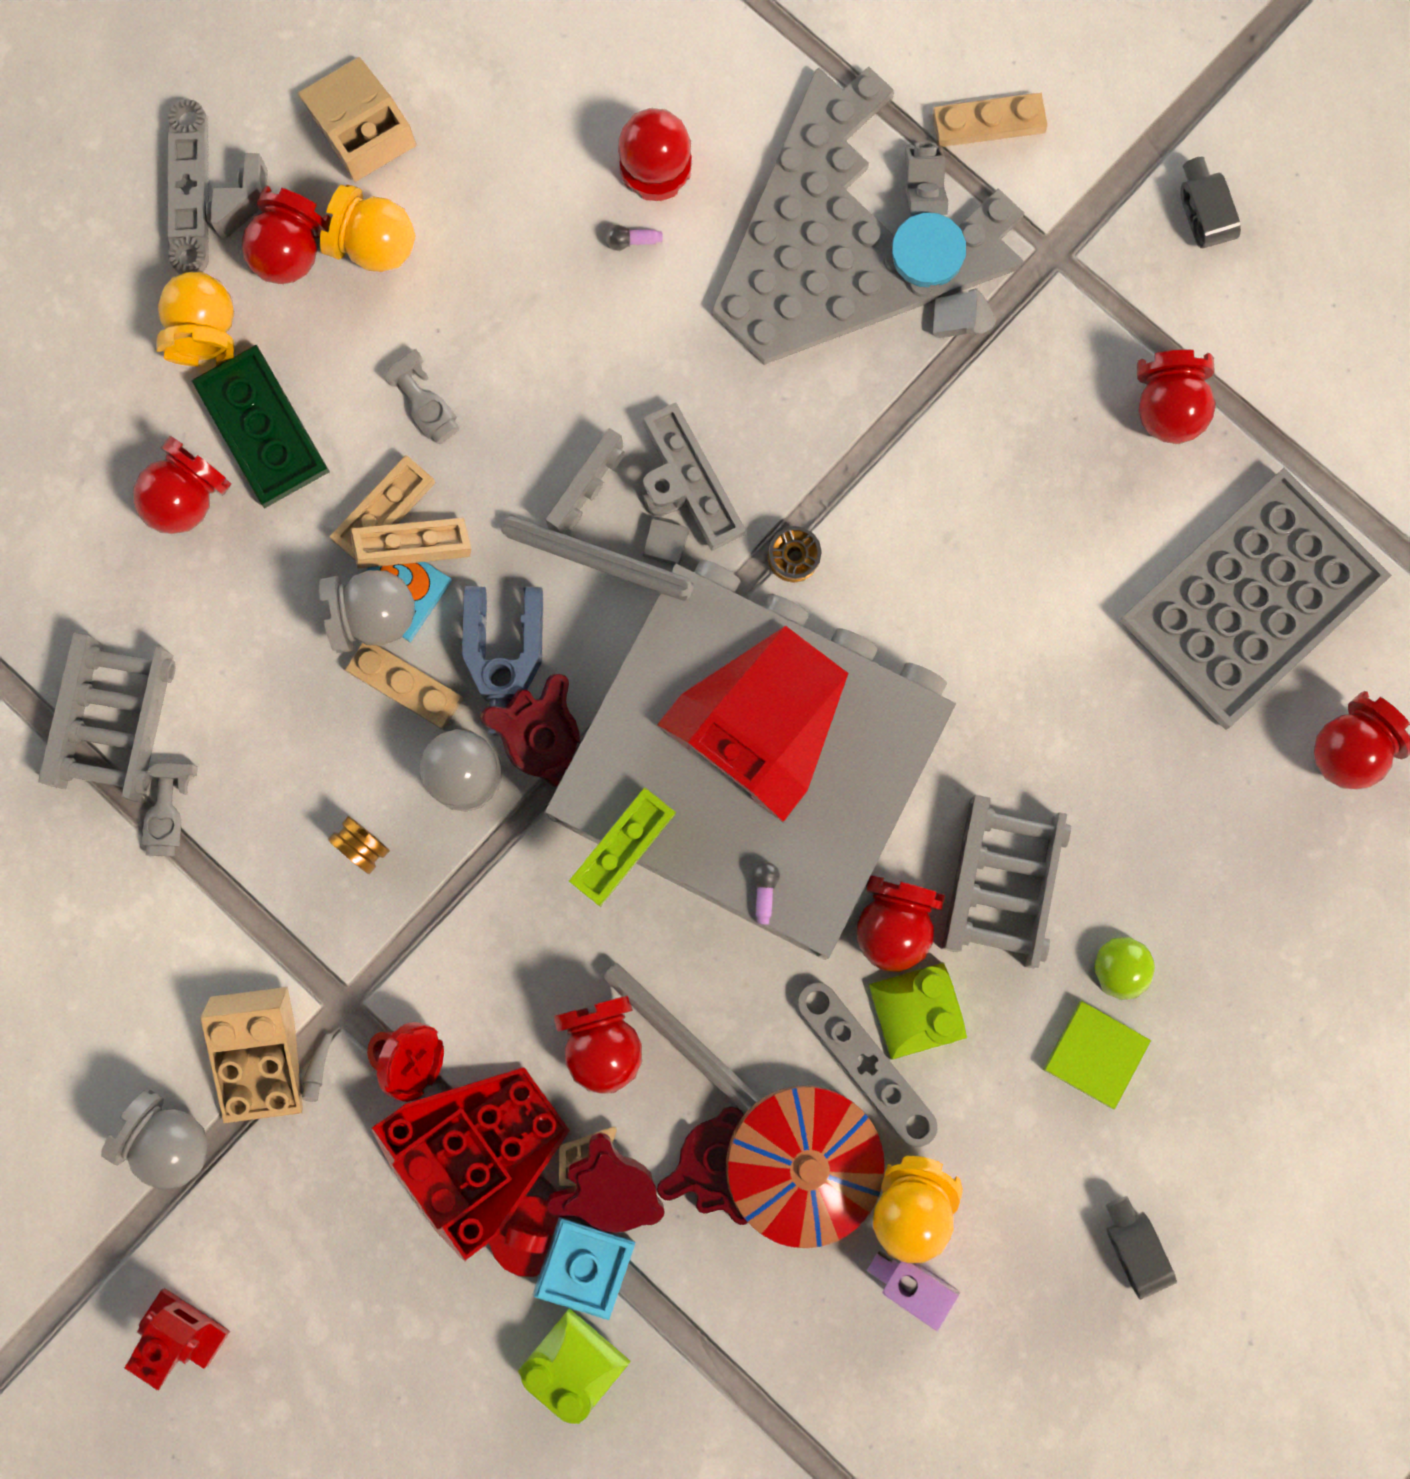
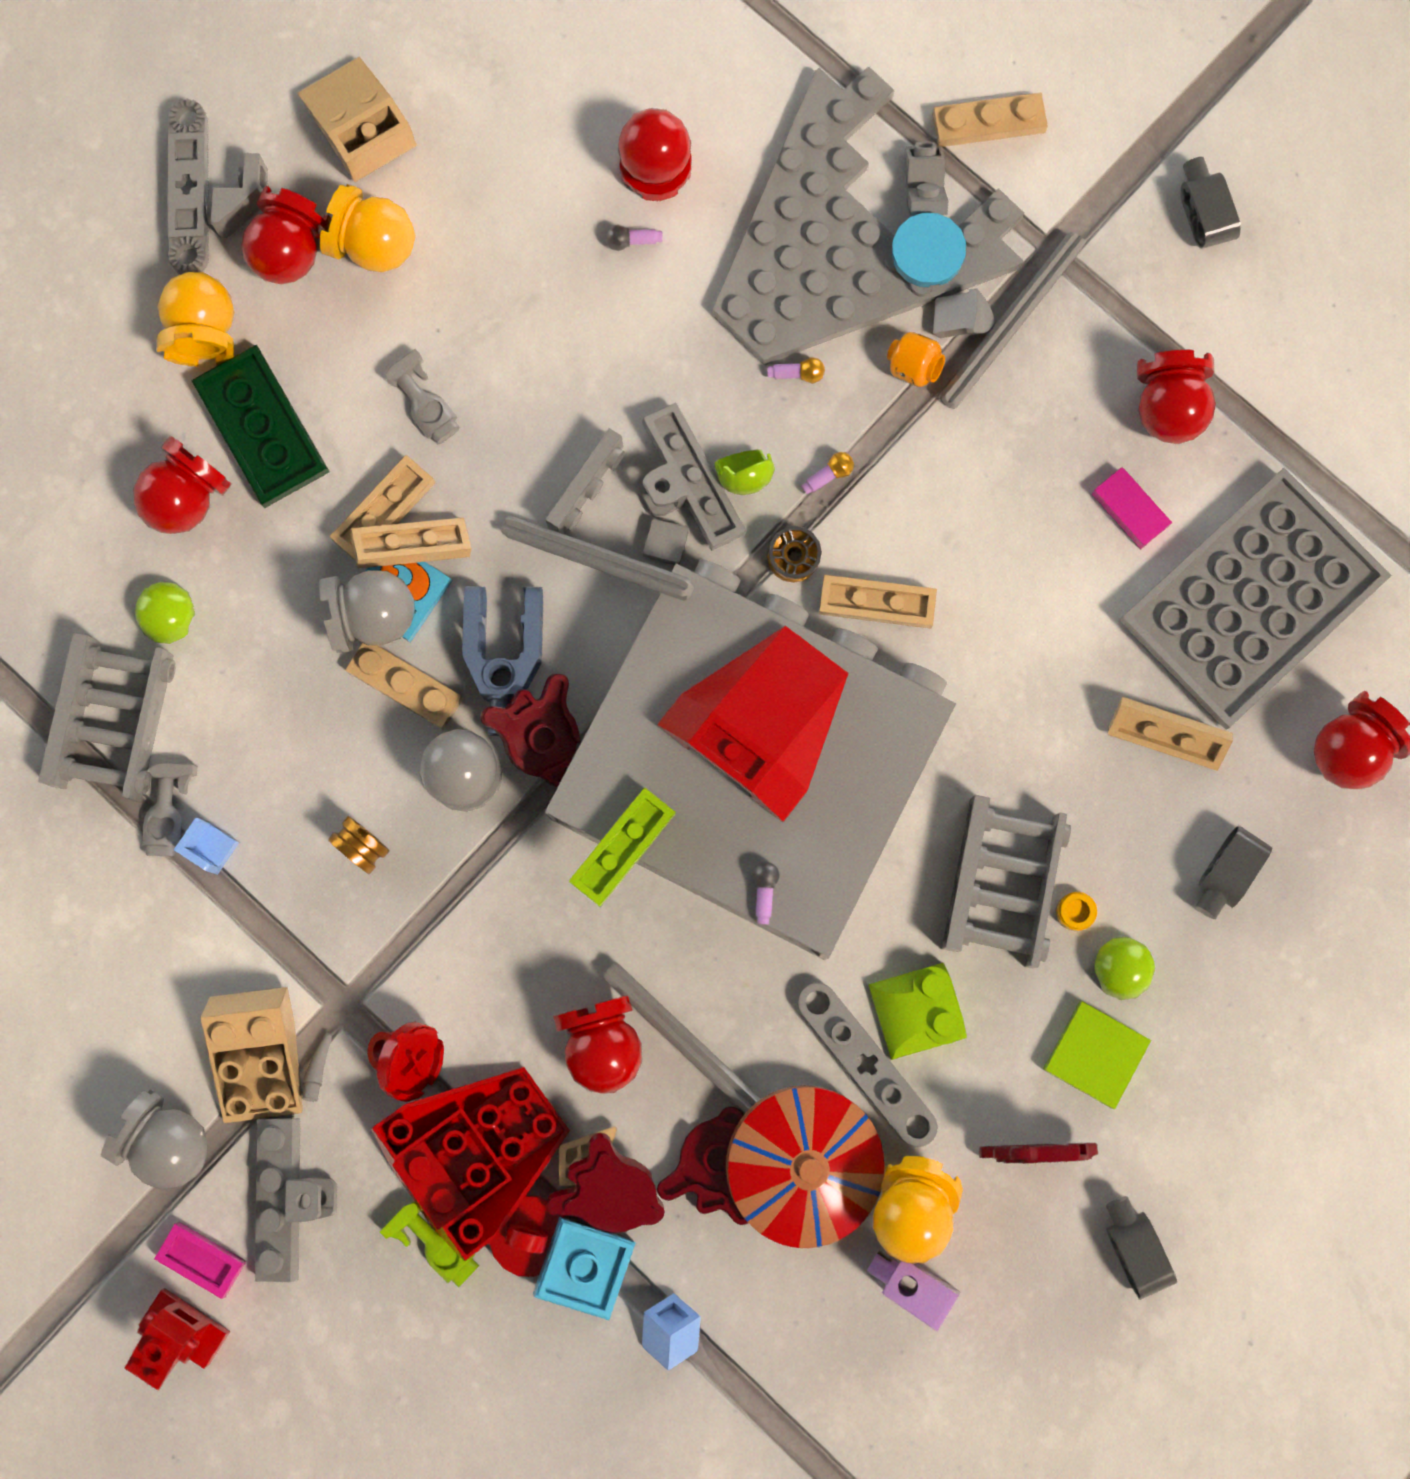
(164, 612): none -> lime hair
(200, 1260): none -> dark pink tile
(206, 846): none -> light blue panel
(284, 1199): none -> light grey plate
(437, 1251): none -> lime piece
(572, 1368): lime slope -> none
(671, 1331): none -> light blue panel
(745, 472): none -> lime hair
(810, 370): none -> piece
(839, 466): none -> piece
(878, 601): none -> tan plate
(896, 925): red tile -> none
(916, 359): none -> light orange head
(1012, 320): none -> light grey axle
(1039, 1152): none -> dark red tile
(1076, 911): none -> yellow tile
(1131, 508): none -> dark pink tile
(1170, 733): none -> tan plate
(1232, 871): none -> dark grey piece

